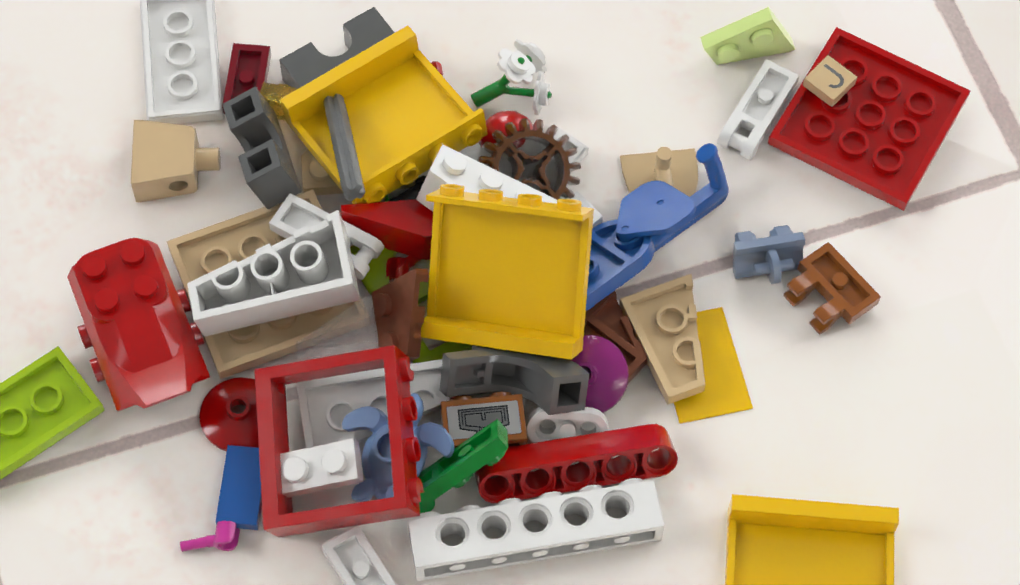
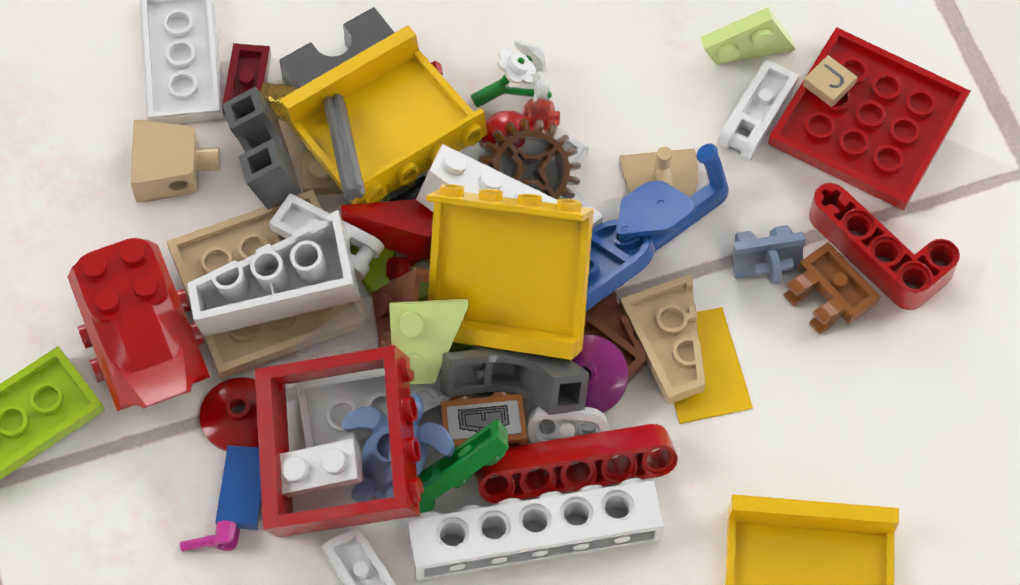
(426, 332): none -> yellowish green wing
(541, 109): none -> clear red piece
(838, 212): none -> red beam

